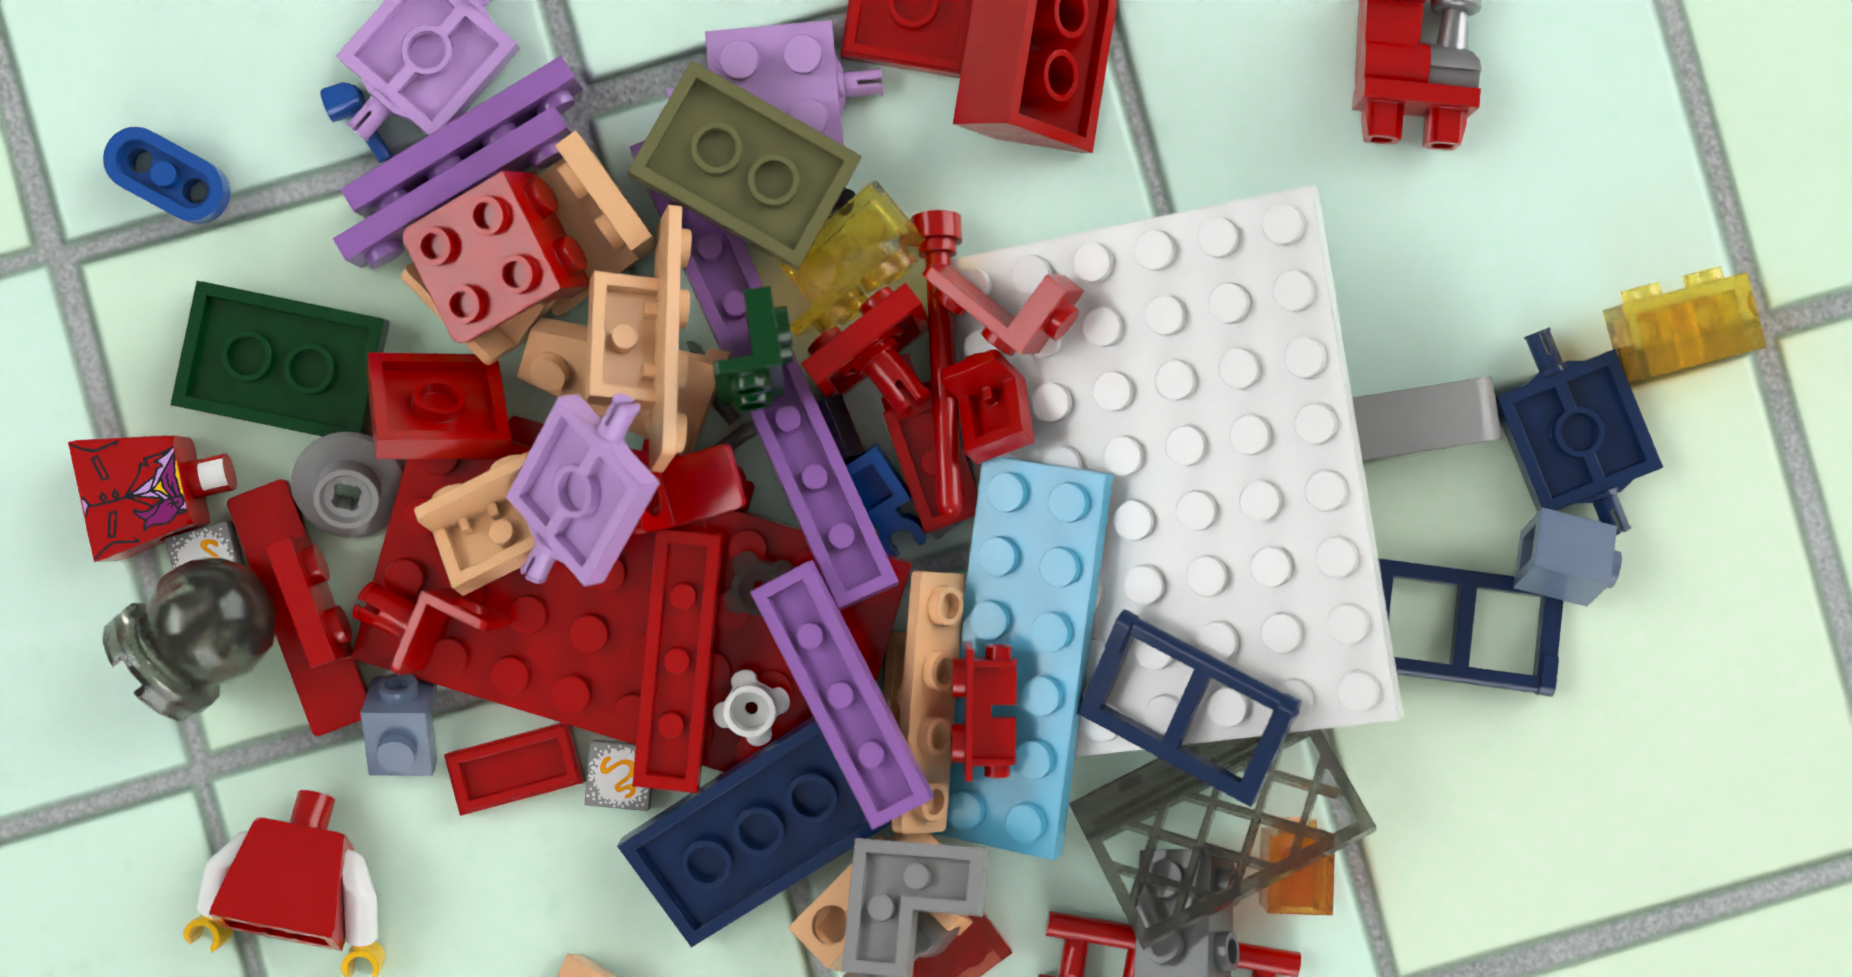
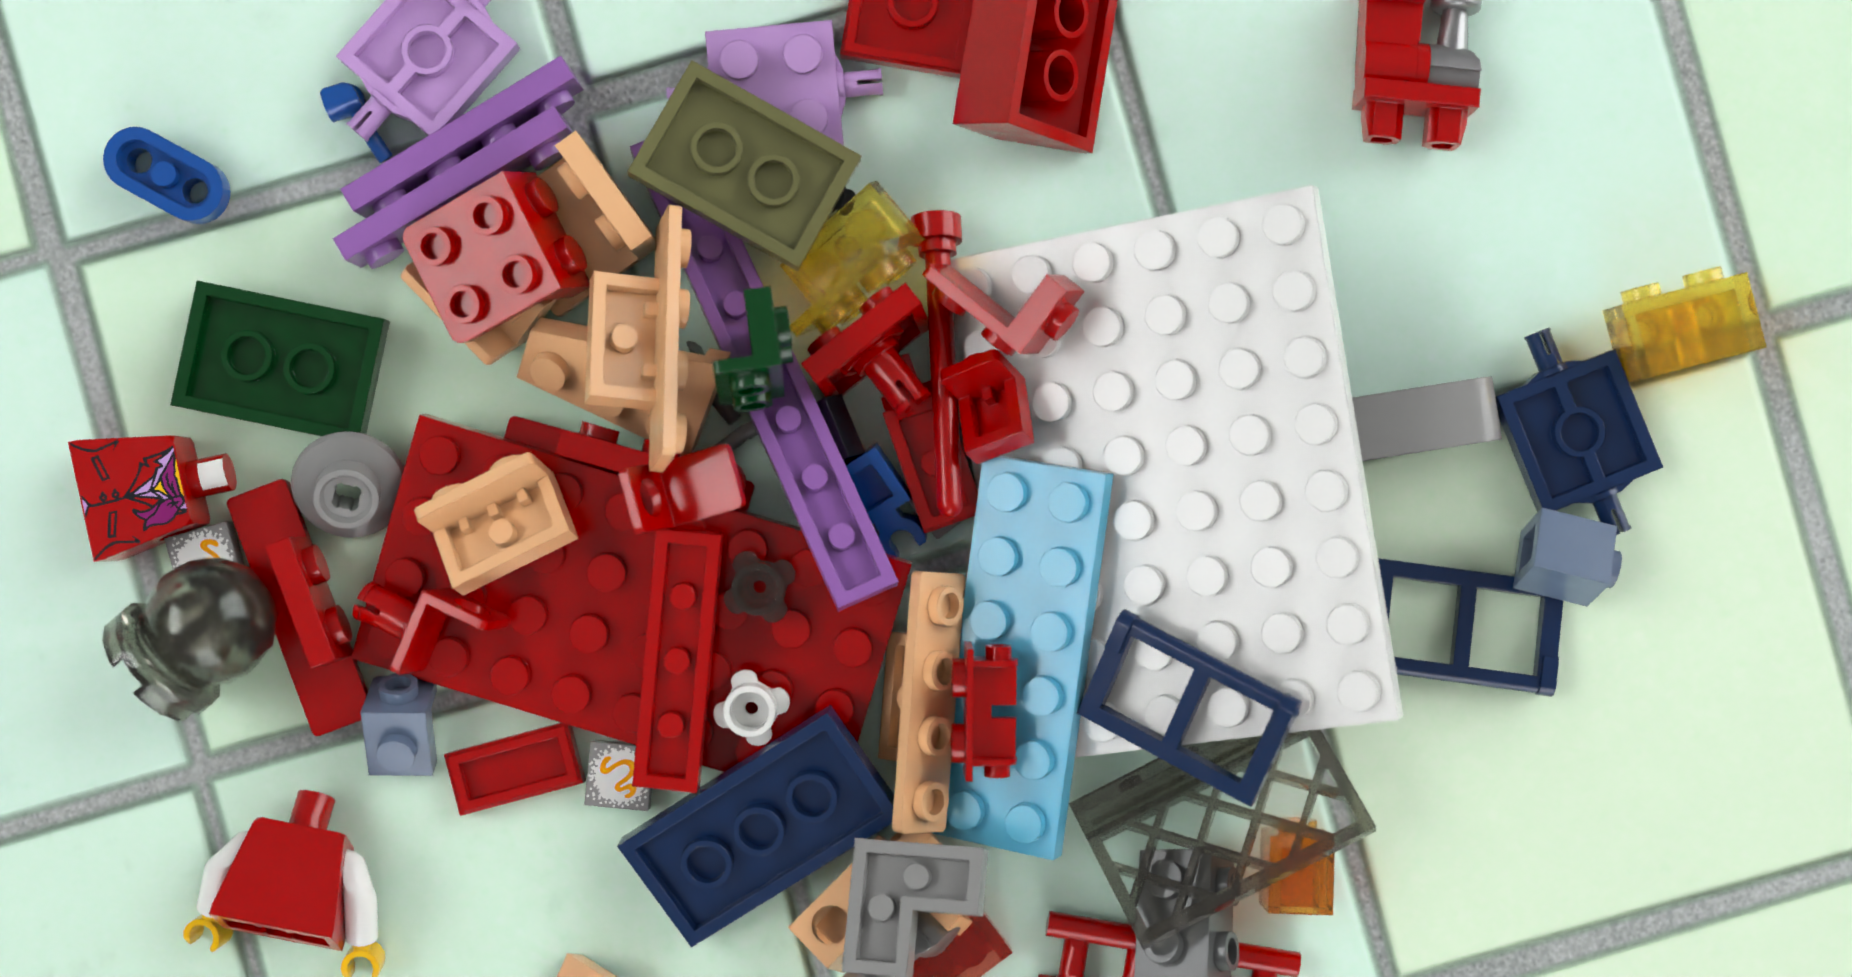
(437, 407): red plate -> none
(581, 489): lavender plate -> none
(842, 694): medium lavender plate -> none

